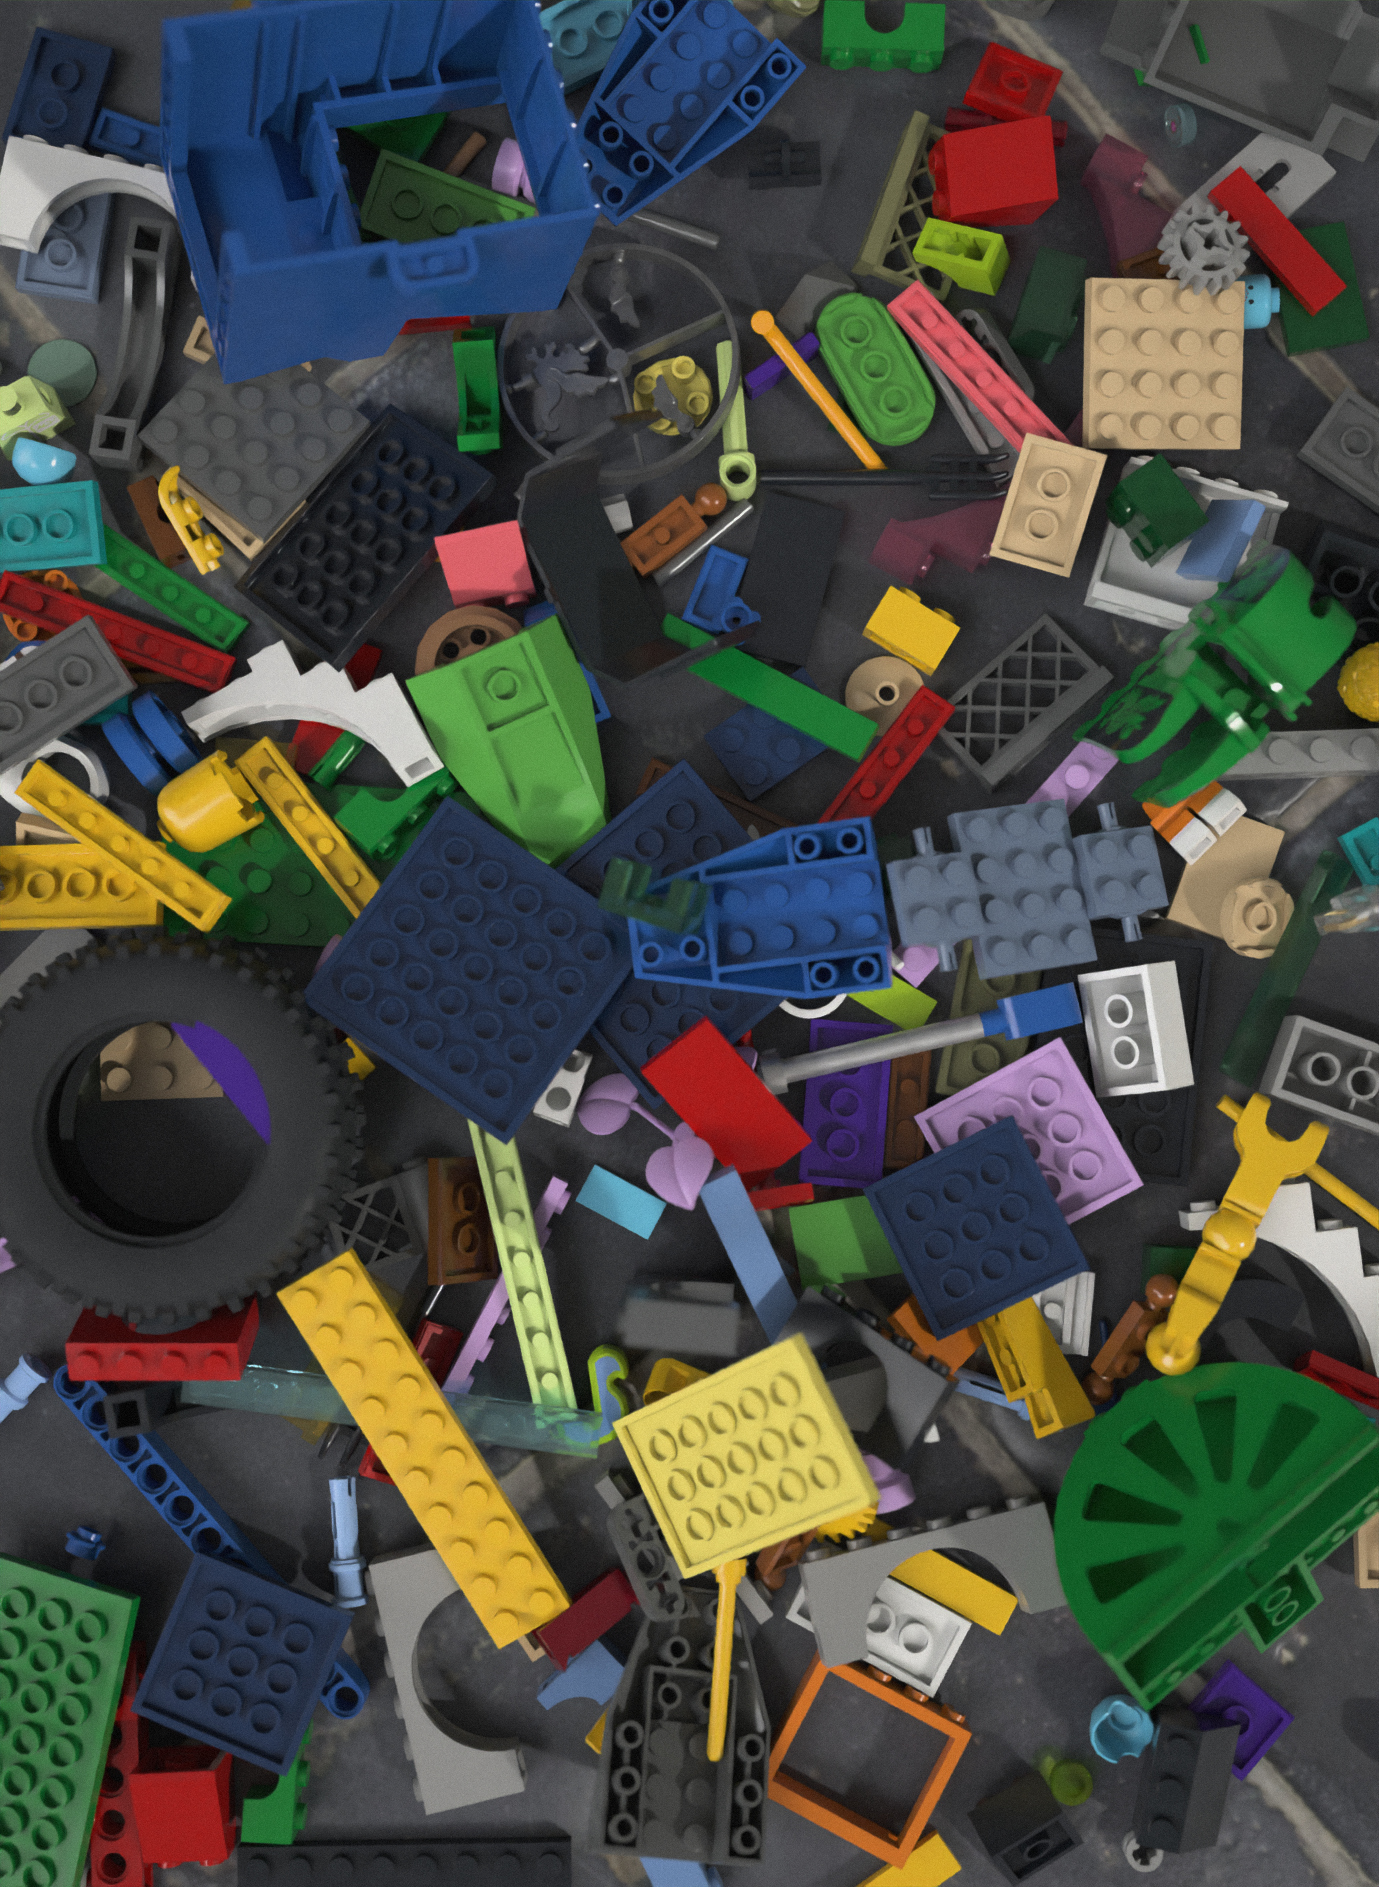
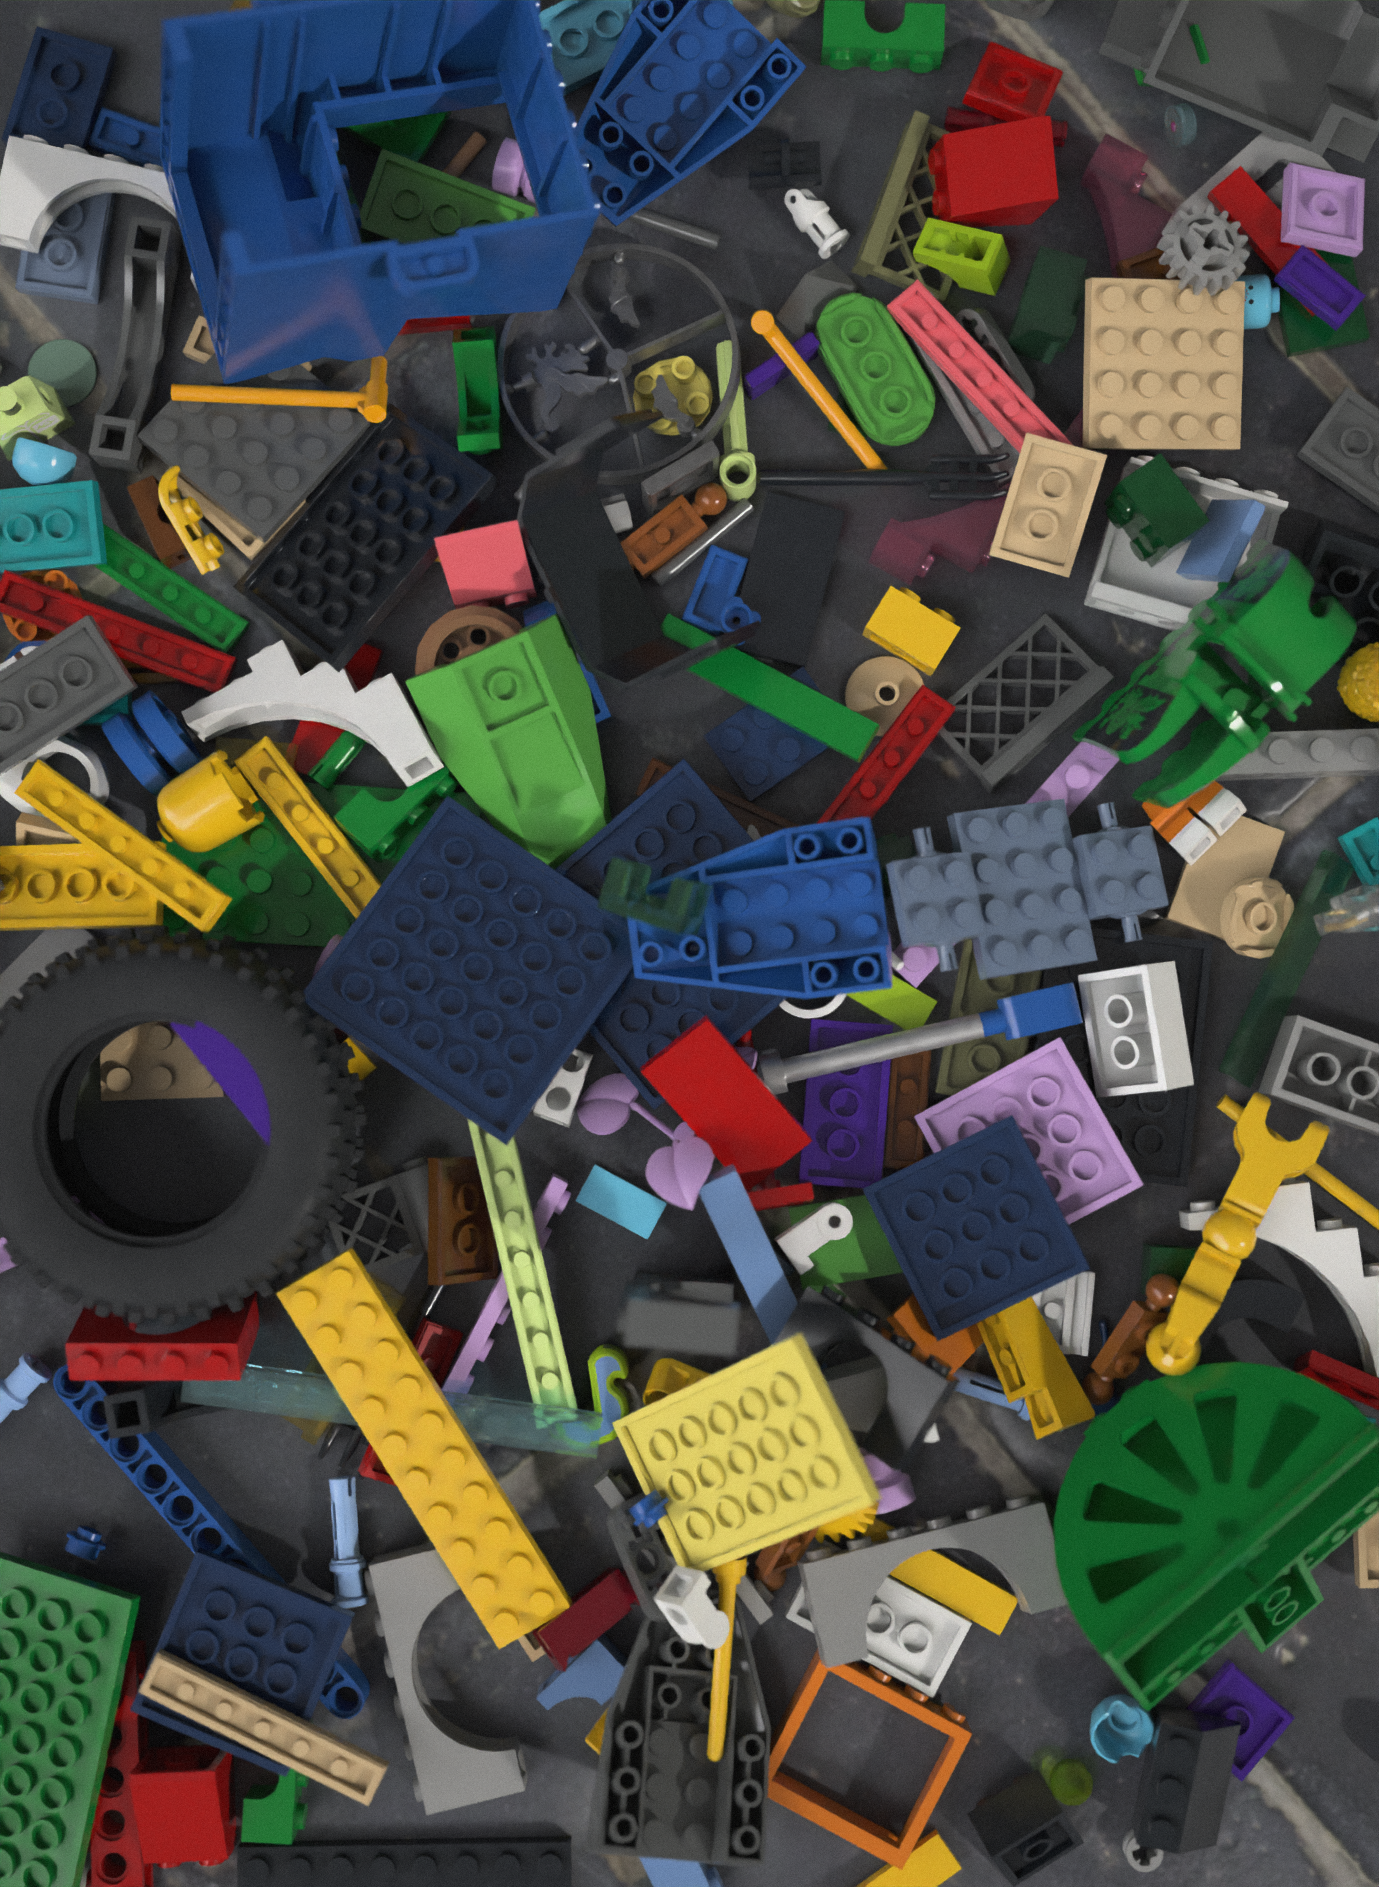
(263, 1727): none -> tan tile
(370, 399): none -> light orange bar
(649, 1509): none -> blue plate
(680, 477): none -> flat silver tile
(690, 1609): none -> white leg
(813, 218): none -> white piece
(823, 1224): none -> white leg
(1319, 287): none -> dark purple tile
(1322, 210): none -> lavender tile

